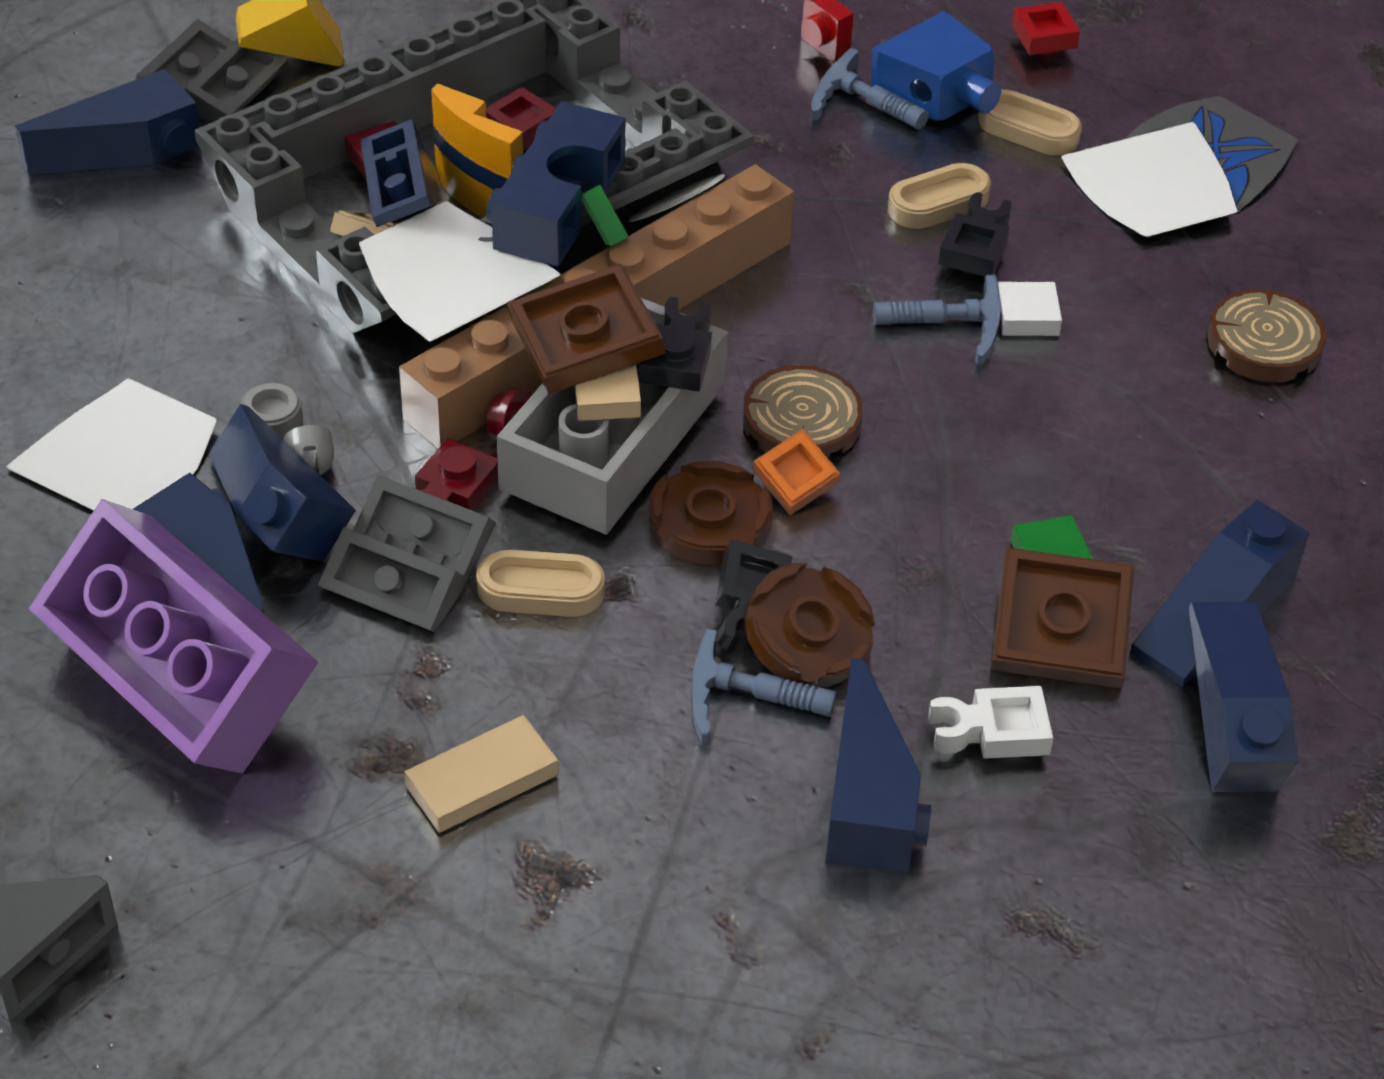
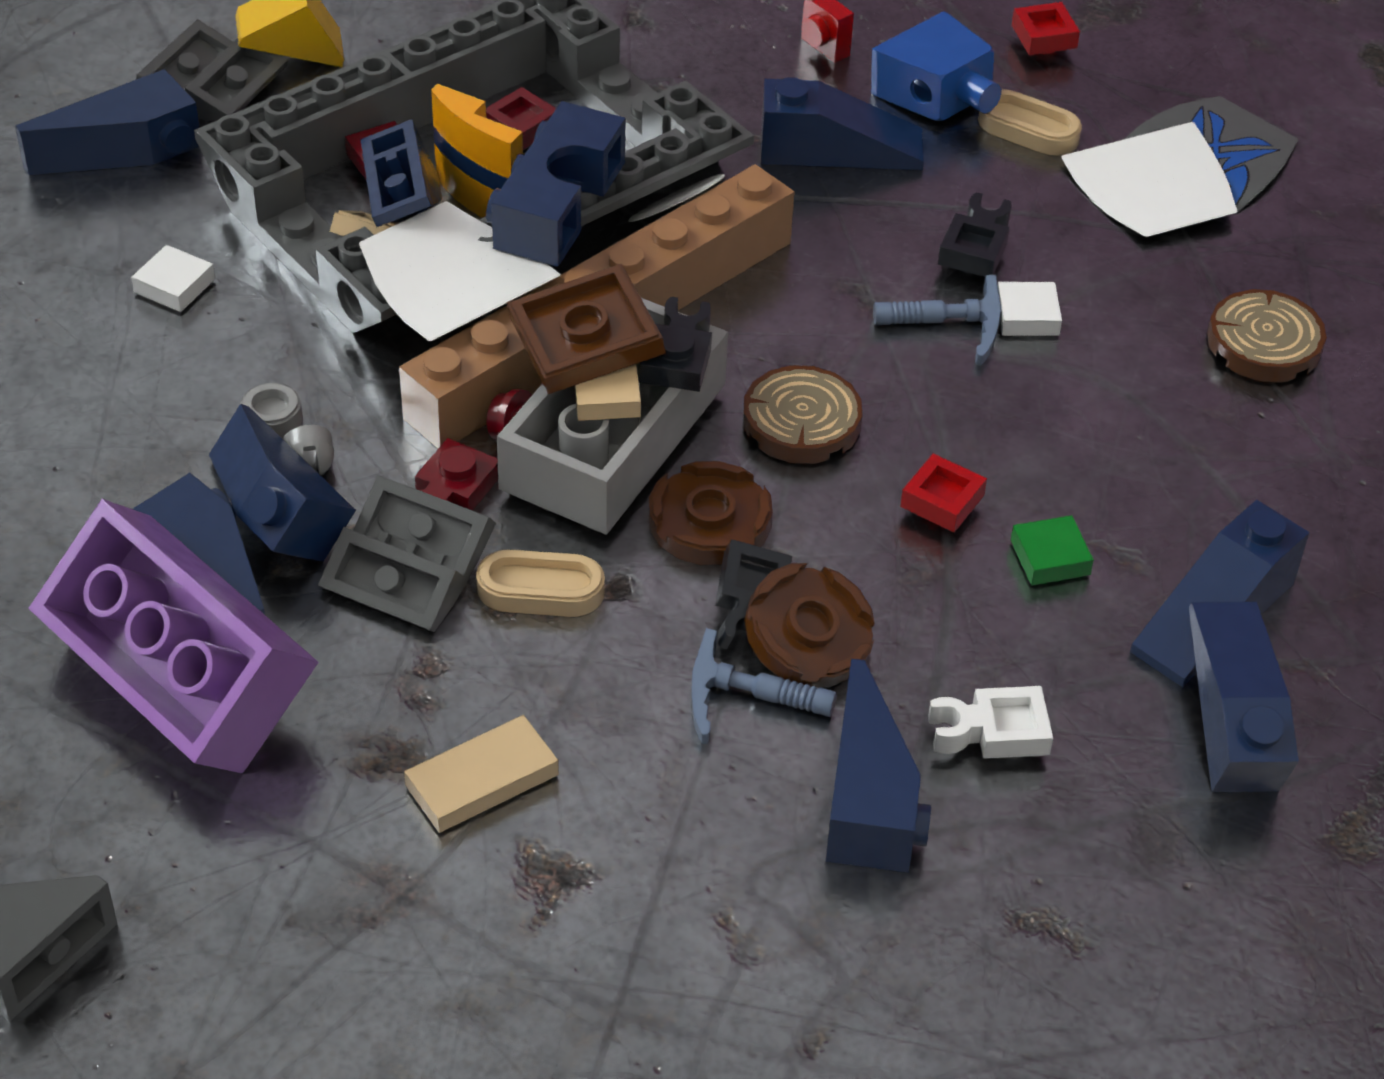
(119, 448): white sticker -> none
(173, 278): none -> white tile
(603, 216): green tile -> none
(796, 472): orange tile -> none
(829, 128): none -> dark blue slope
(841, 77): sand blue piece -> none
(937, 195): tan tile -> none
(943, 492): none -> red plate
(1063, 618): reddish brown tile -> none

